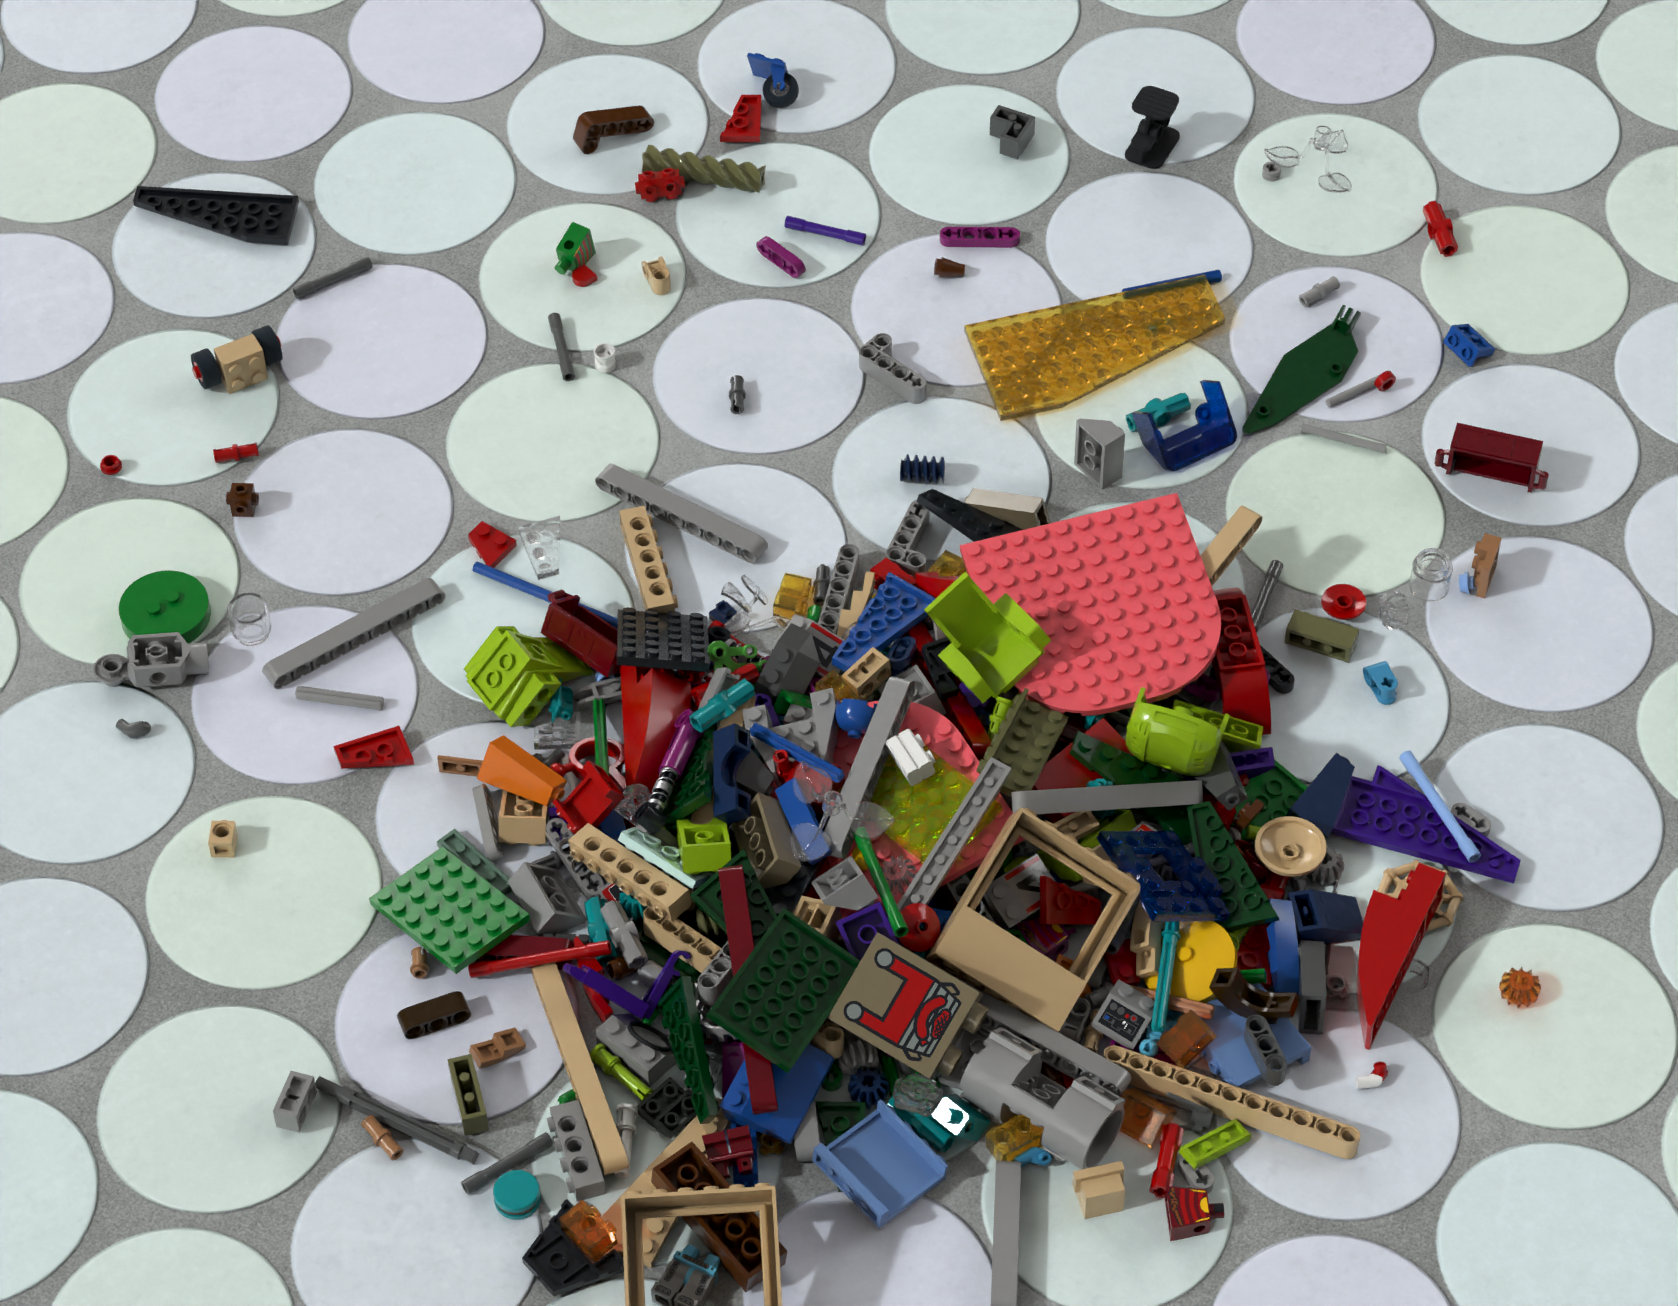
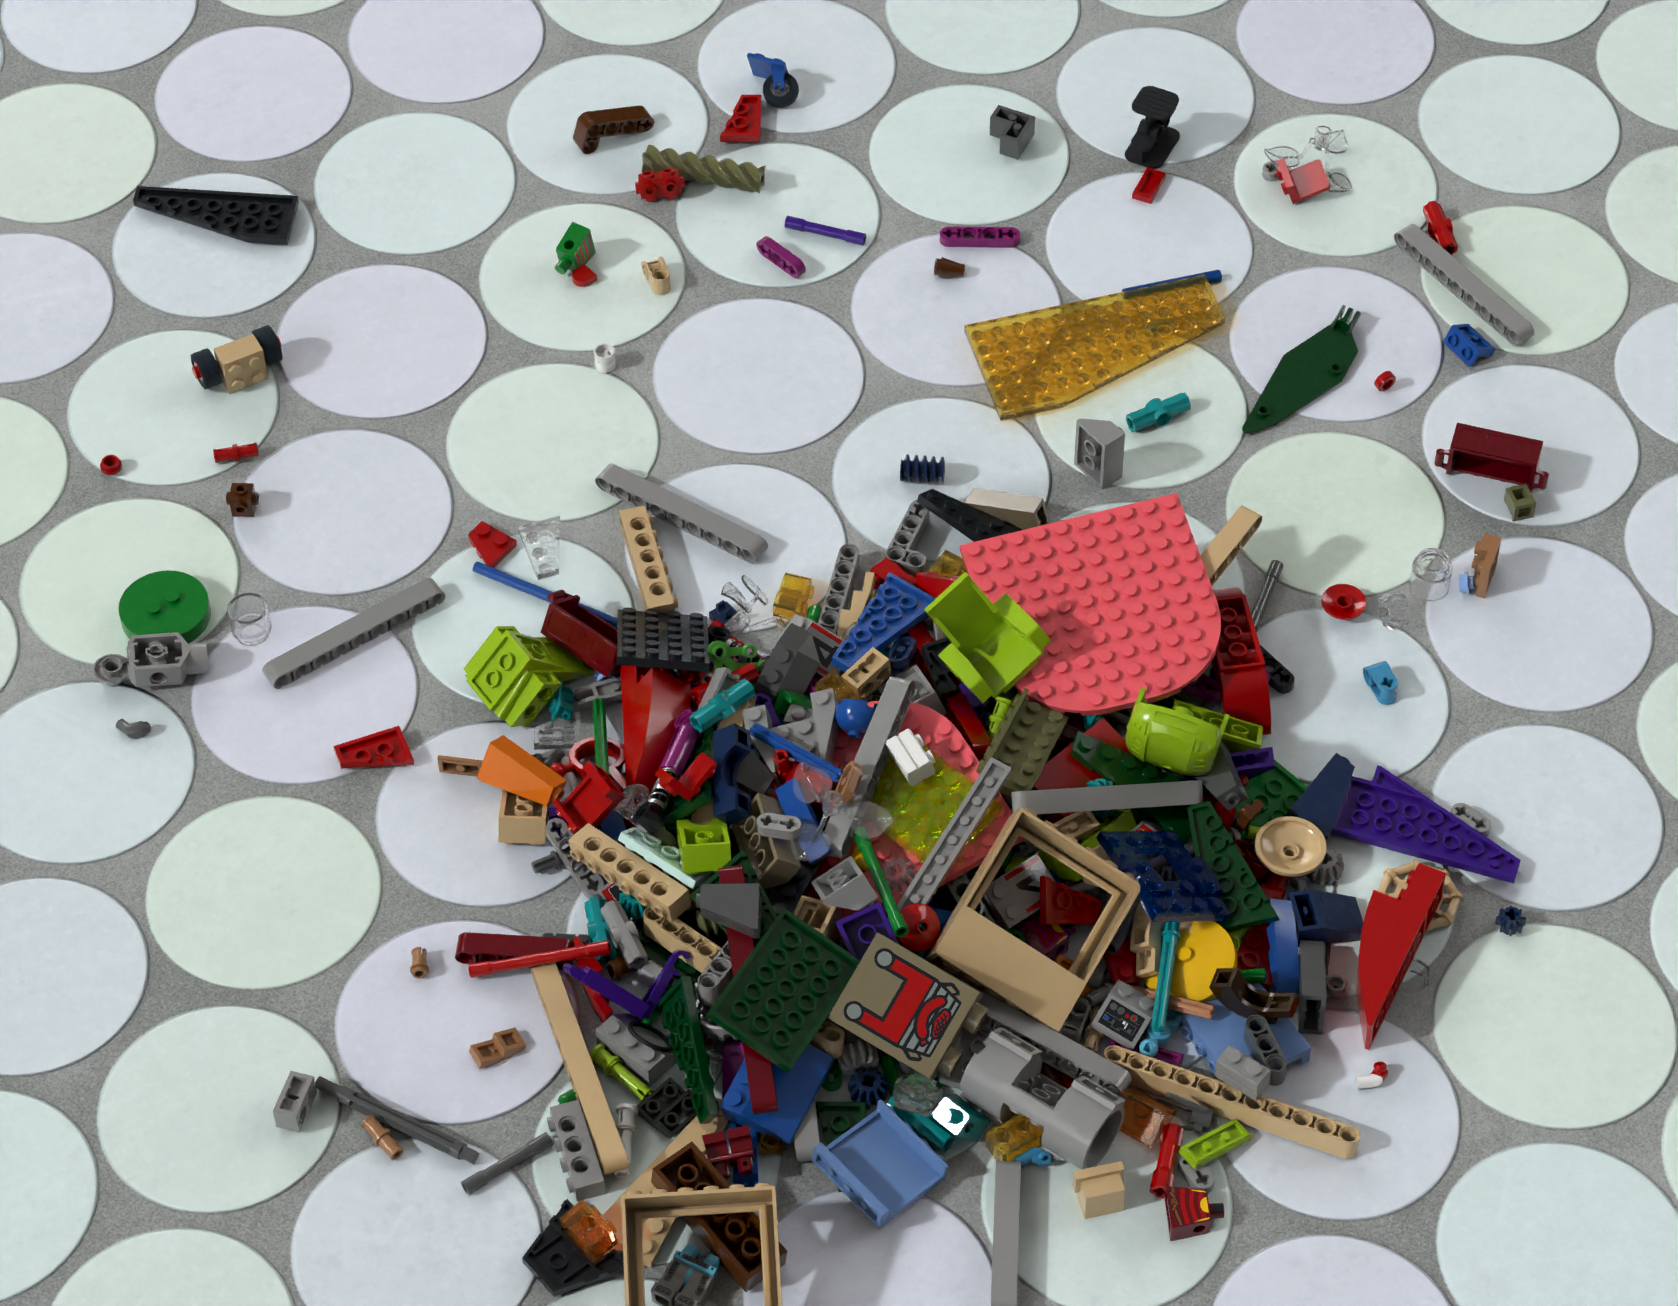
(223, 838): tan brick -> none
(311, 286): dark grey piece -> none
(339, 698): light grey axle -> none
(434, 1015): dark brown beam -> none
(449, 909): green plate -> none
(468, 1094): olive brick -> none
(473, 858): sand green tile -> none
(488, 822): light grey beam -> none
(517, 1194): teal head -> none
(546, 899): light grey slope -> none
(565, 363): dark grey piece -> none
(689, 783): none -> red bracket
(732, 906): none -> dark grey slope
(737, 394): dark grey pin -> none
(779, 826): none -> light grey beam
(821, 584): dark grey axle -> none
(848, 780): none -> medium nougat plate
(877, 362): light grey beam -> none
(1149, 185): none -> red tile
(1186, 1039): clear orange brick -> none
(1210, 435): clear blue windscreen -> none
(1242, 1073): none -> light grey brick
(1303, 180): none -> bracket
(1319, 291): light grey pin -> none
(1321, 636): olive brick -> none
(1343, 438): light grey bar -> none
(1350, 392): light grey bar -> none
(1464, 285): none -> light grey beam
(1464, 843): light blue piece -> none
(1510, 920): none -> dark blue gear
(1519, 987): clear orange gear -> none
(1520, 502): none -> olive brick

